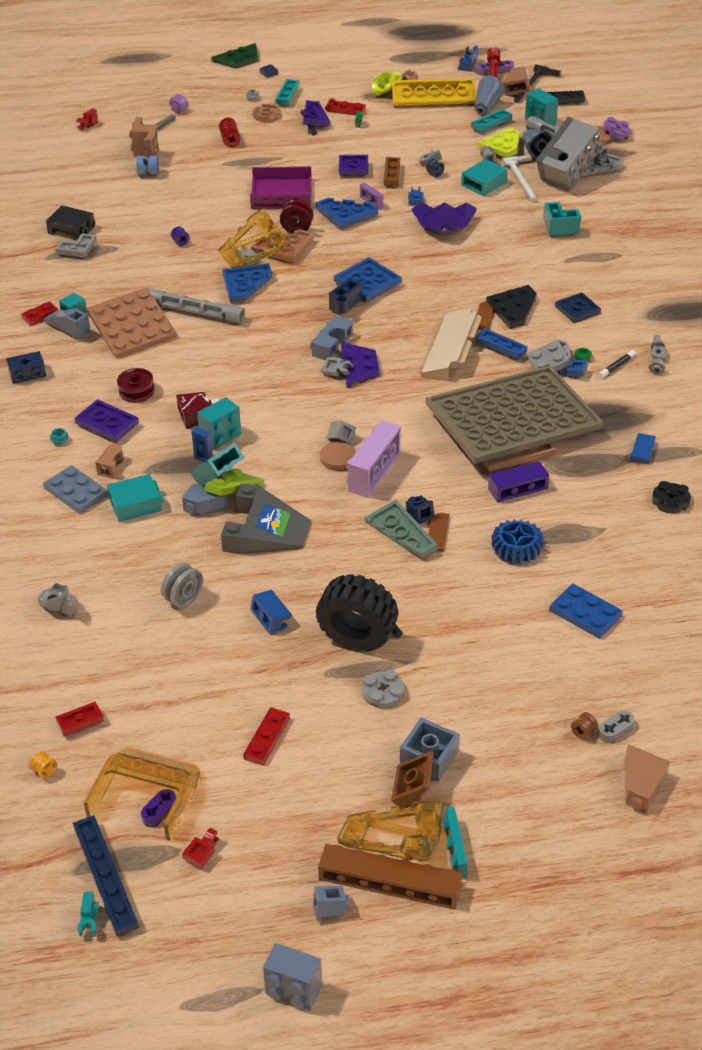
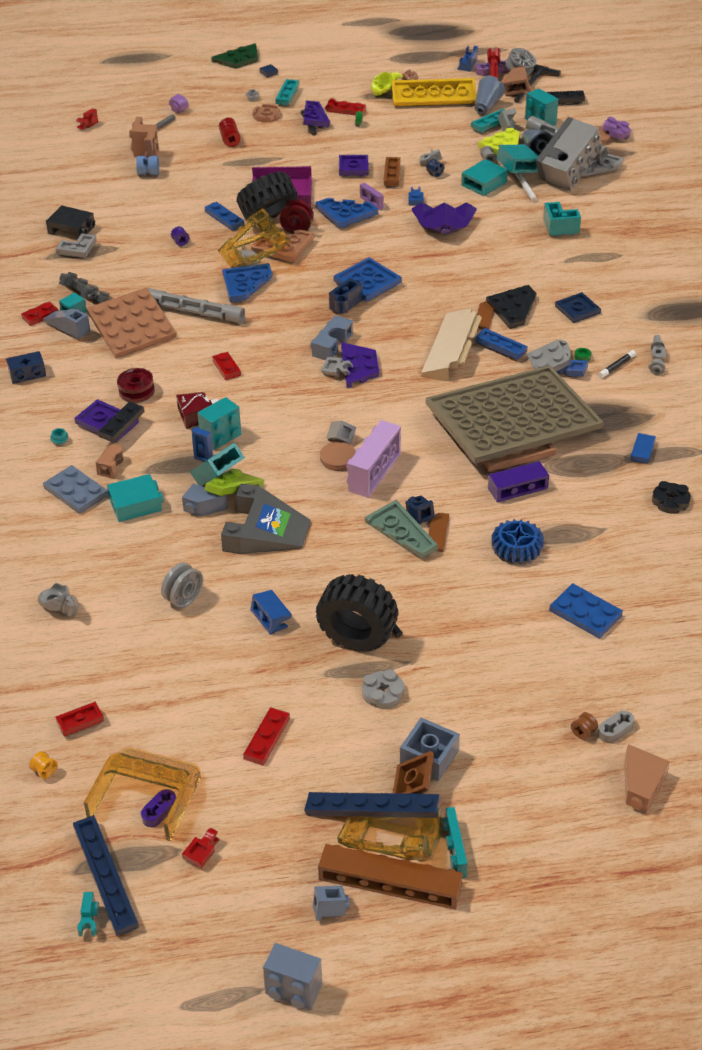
(87, 290): none -> dark grey hinge
(121, 421): none -> black plate
(224, 216): none -> blue plate
(226, 365): none -> red plate
(268, 193): none -> black tyre
(373, 804): none -> dark blue plate
(506, 119): none -> light grey panel
(517, 158): none -> teal brick
(520, 57): none -> light grey wheel

